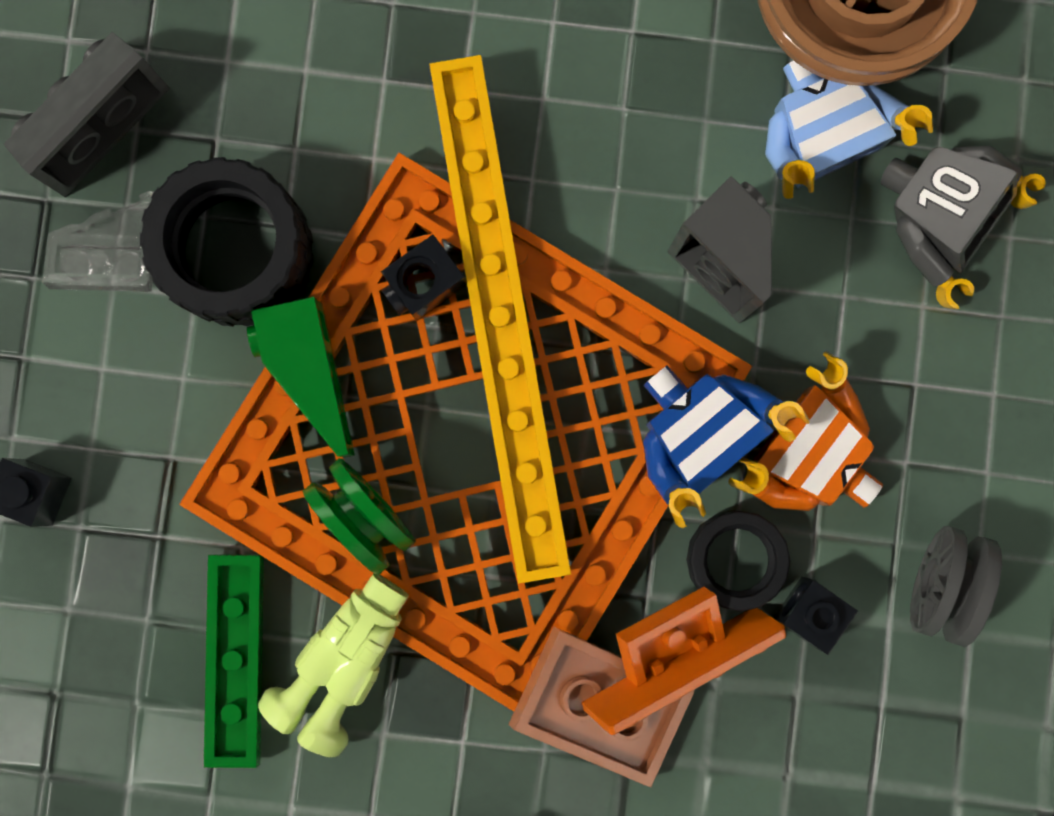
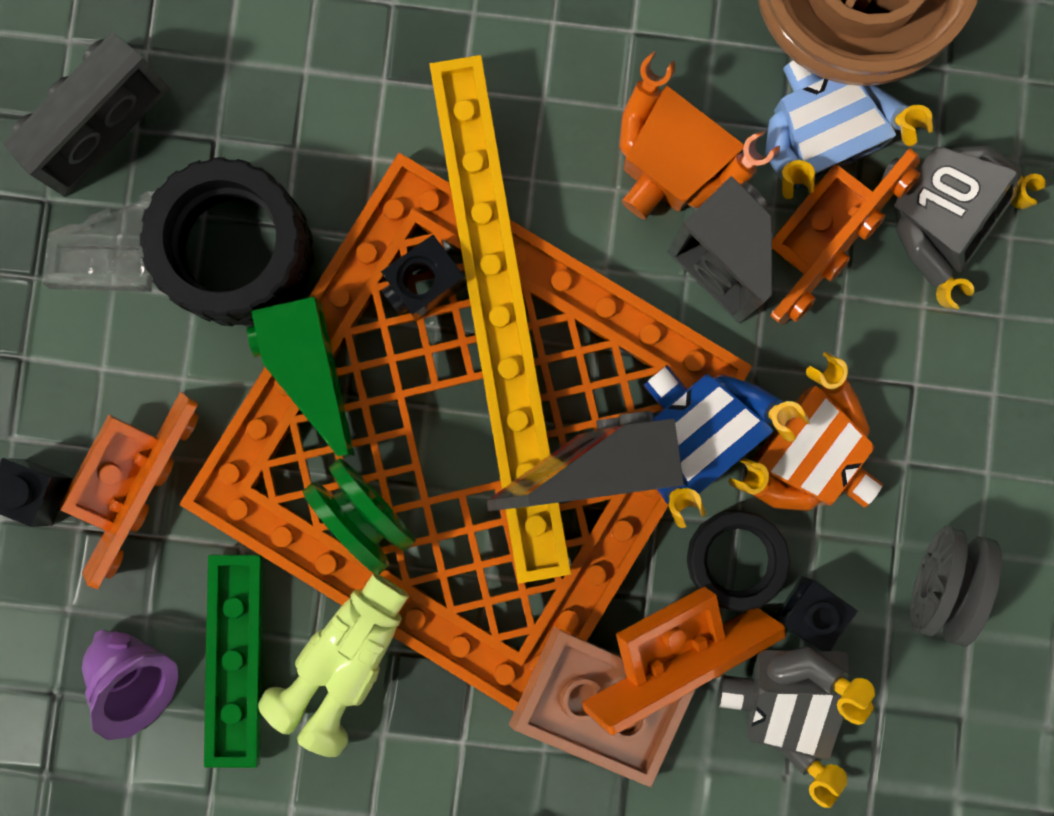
(118, 479): none -> orange bracket
(126, 683): none -> medium lavender piece
(616, 459): none -> dark grey slope
(677, 148): none -> orange torso
(798, 709): none -> torso
(829, 224): none -> orange bracket

